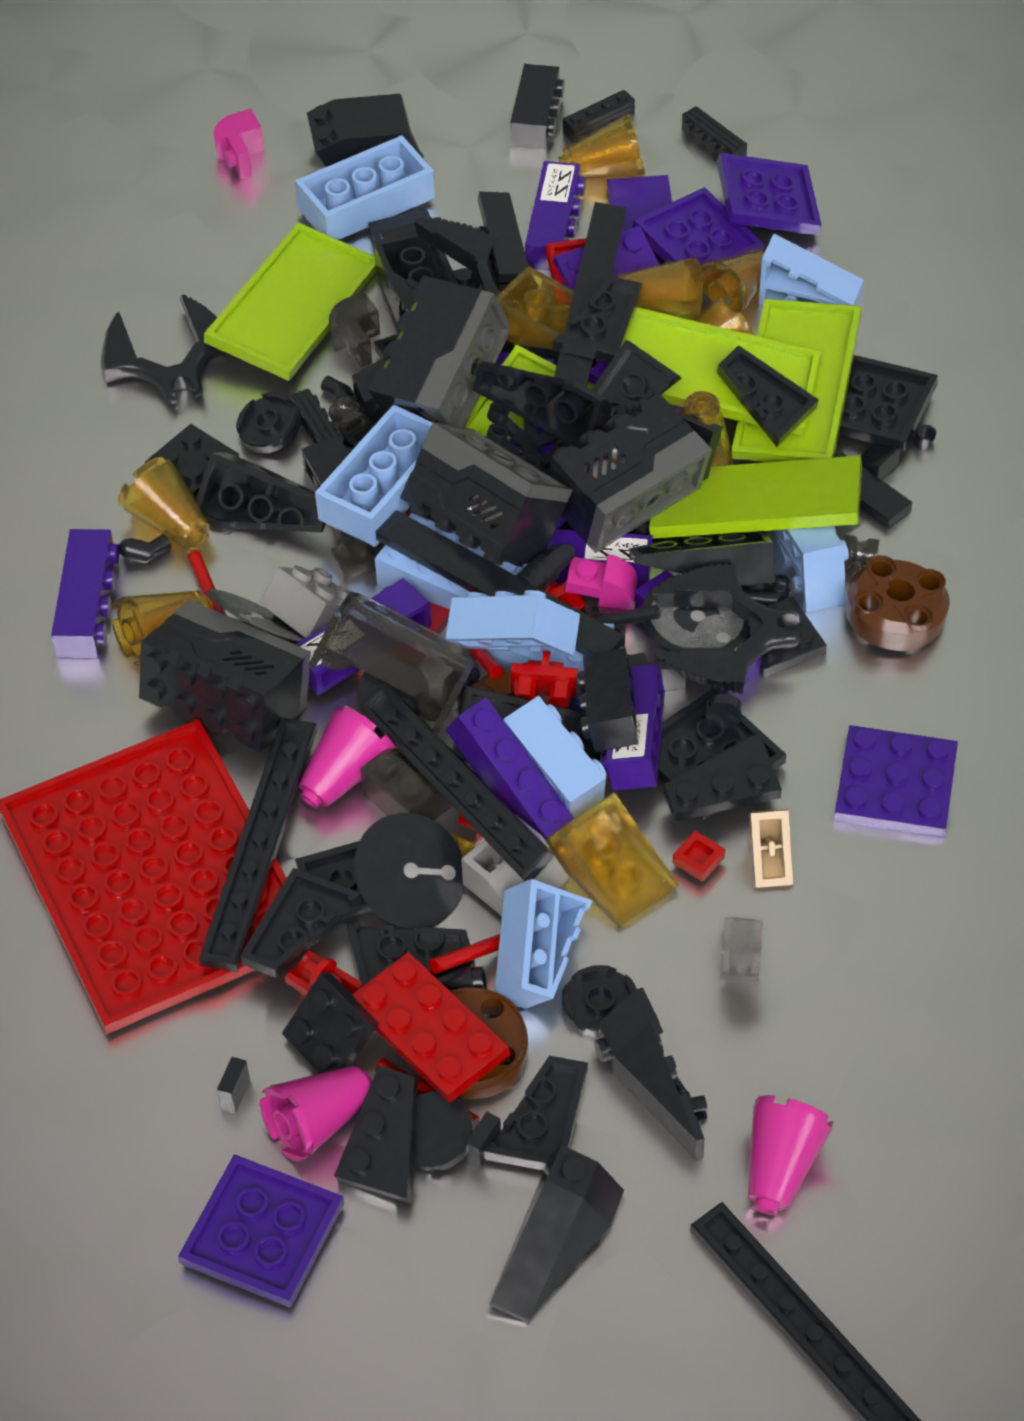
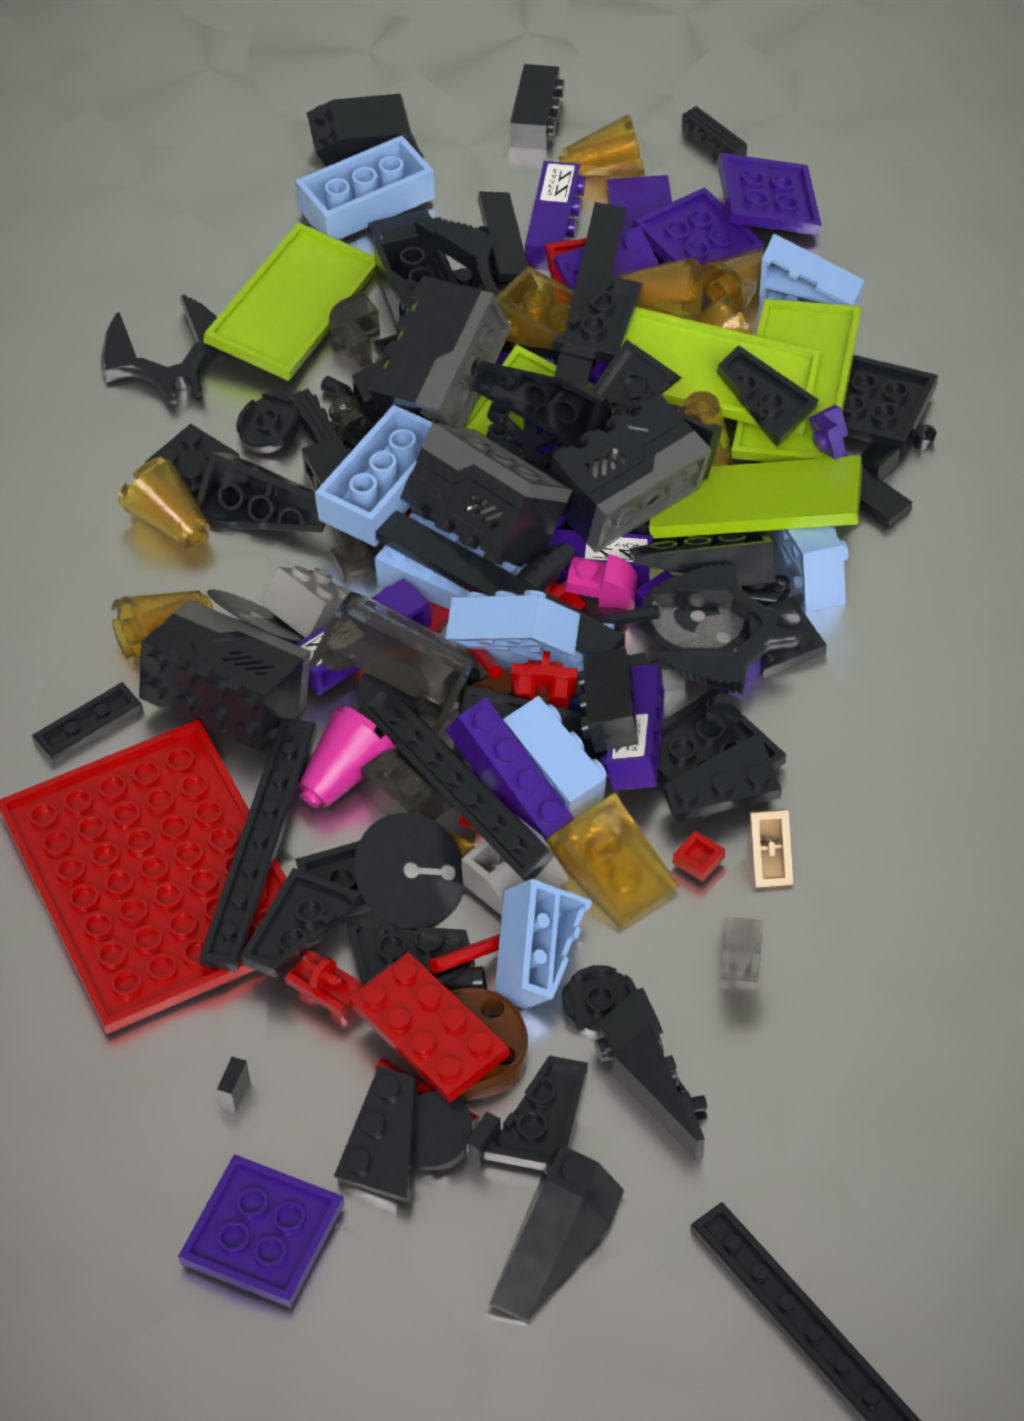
(84, 593): dark purple brick -> none
(87, 723): none -> black tile
(143, 551): black arm -> none
(203, 576): red bar -> none
(237, 138): dark pink brick -> none
(313, 1108): dark pink cone -> none
(329, 1026): black plate -> none
(598, 115): black piece -> none
(782, 1150): dark pink cone -> none
(828, 431): none -> dark purple bracket
(860, 552): clear smoke wheel -> none
(896, 781): dark purple plate -> none
(897, 603): reddish brown piece -> none

